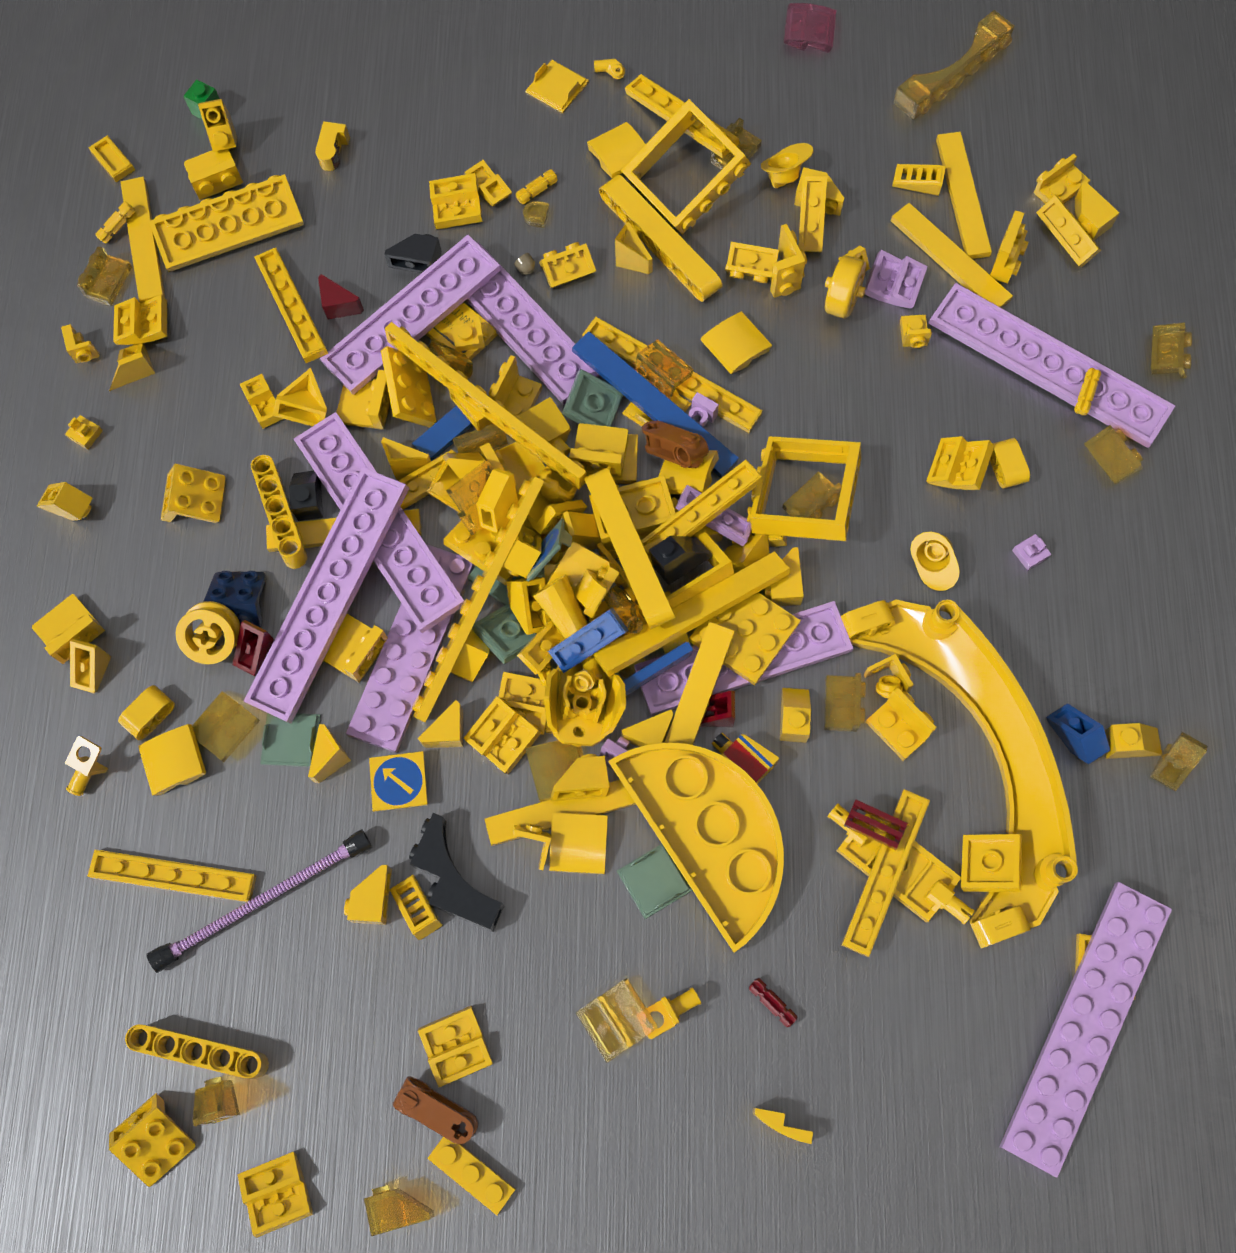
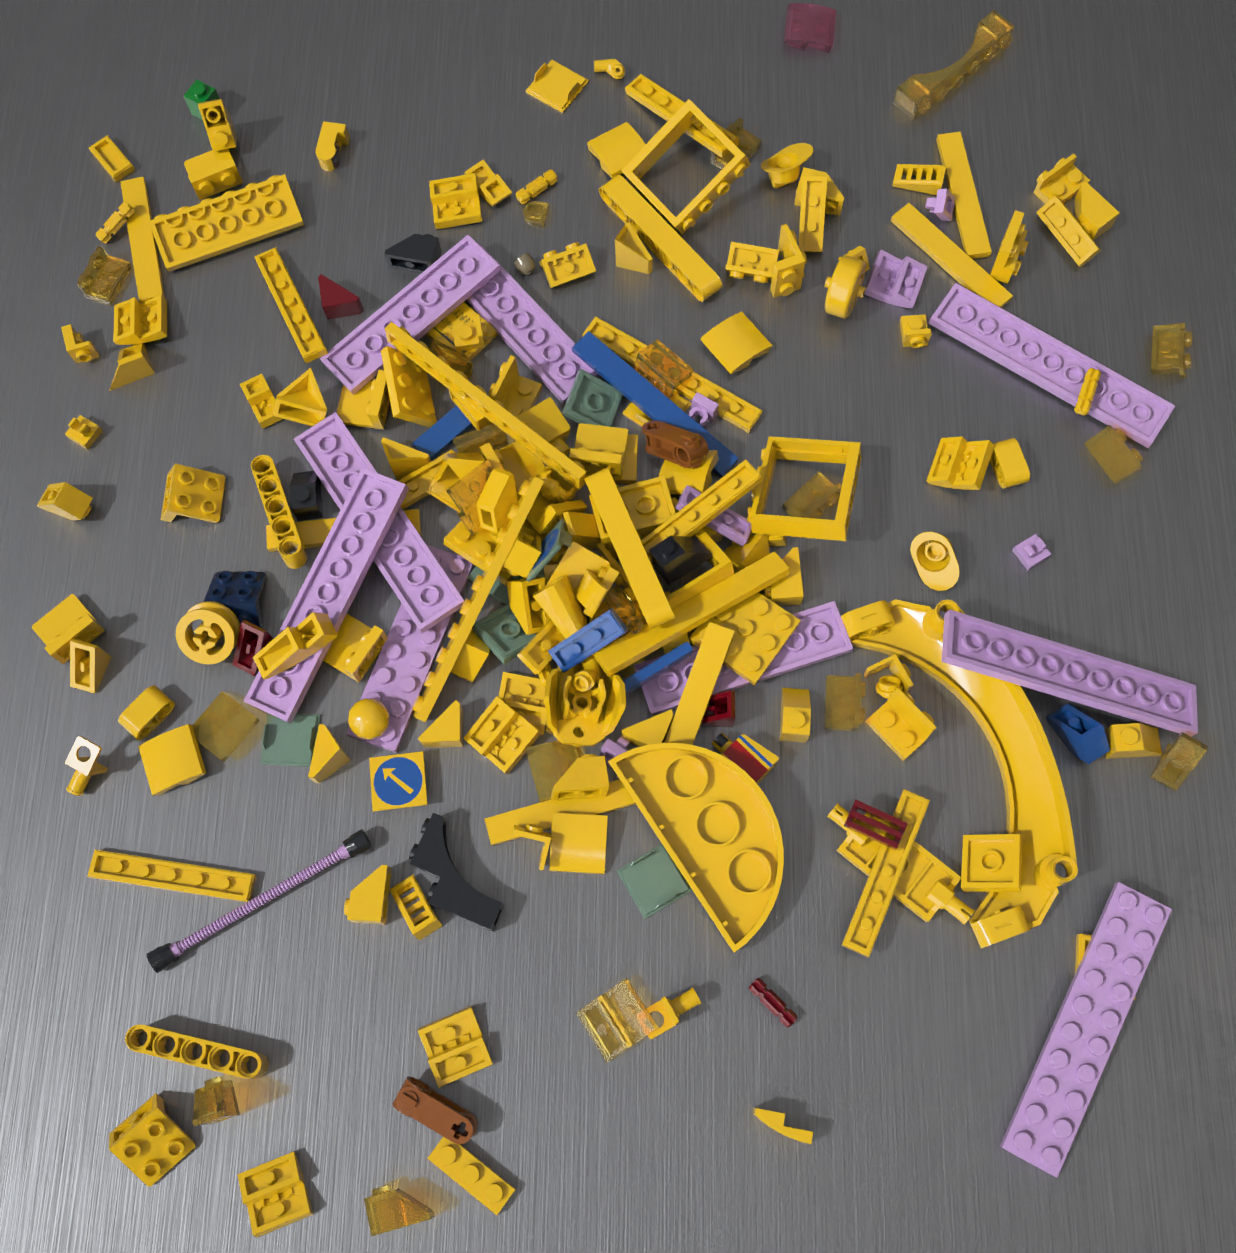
(295, 645): none -> yellow slope
(368, 718): none -> yellow hair
(942, 205): none -> lavender tile
(1069, 673): none -> lavender plate

